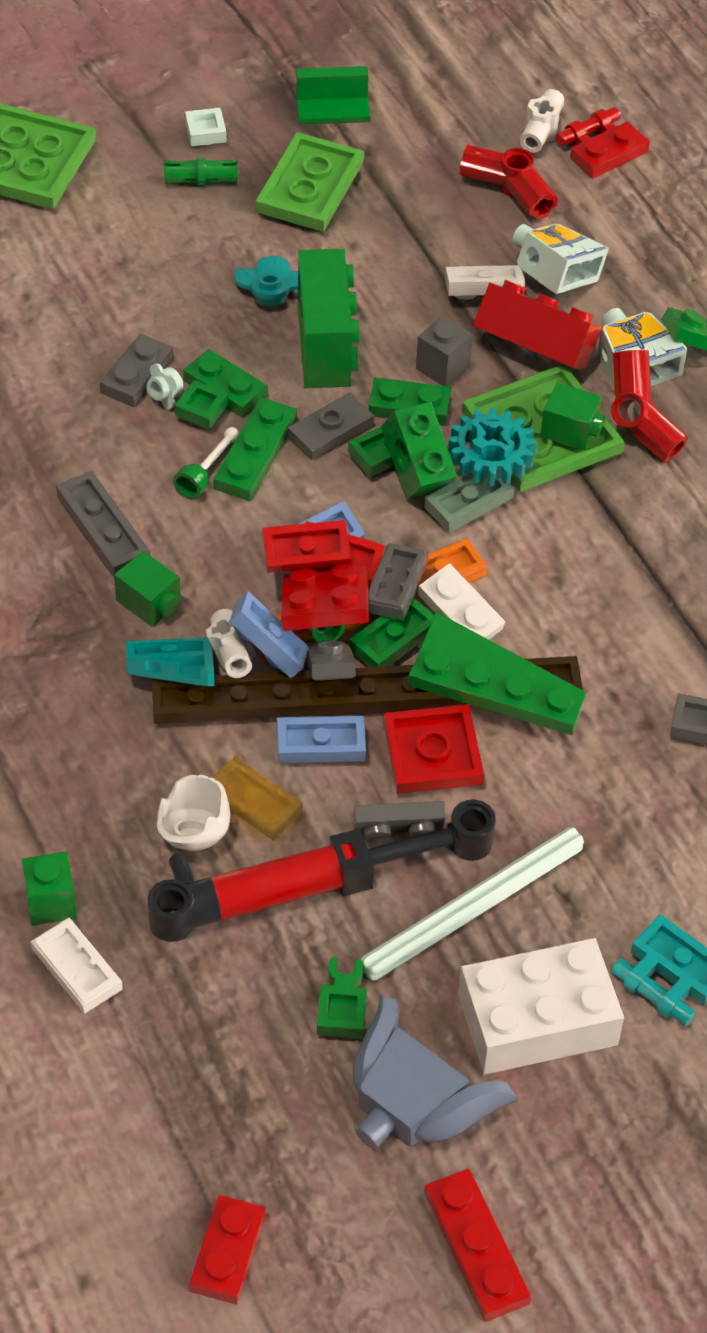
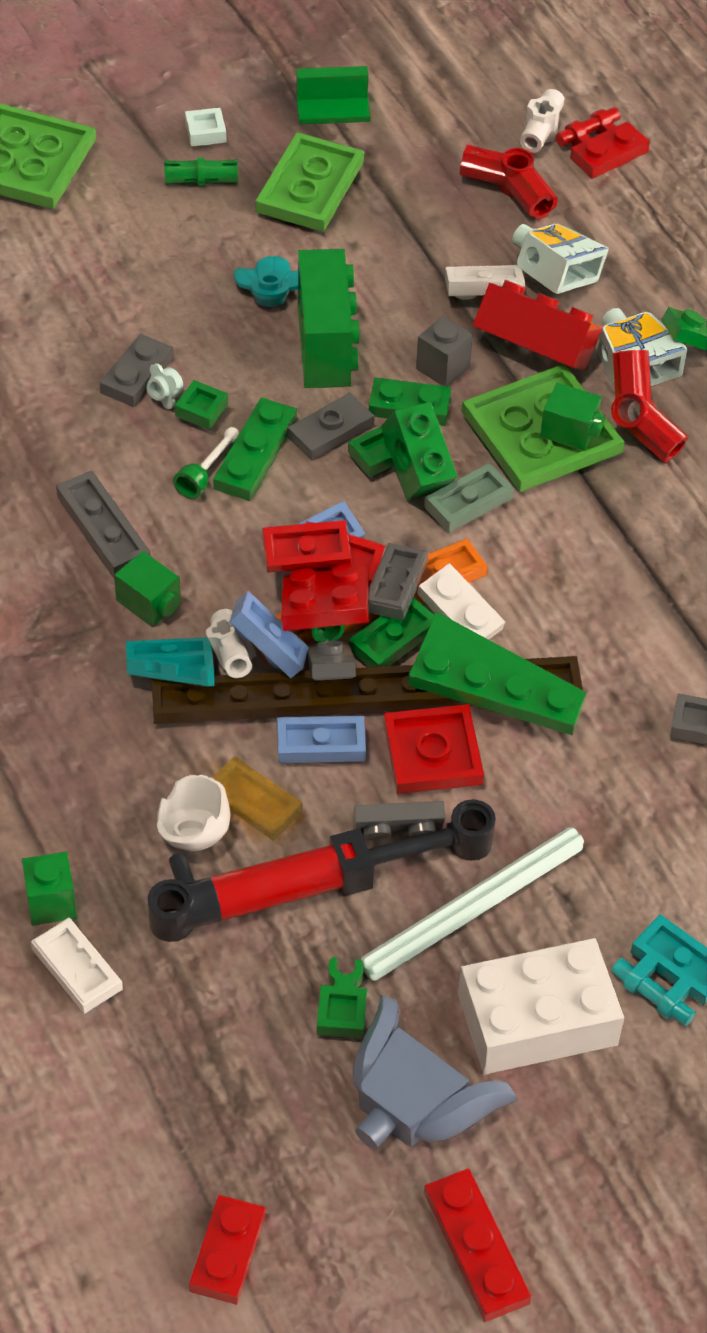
(223, 375): green plate -> none
(492, 446): teal gear -> none

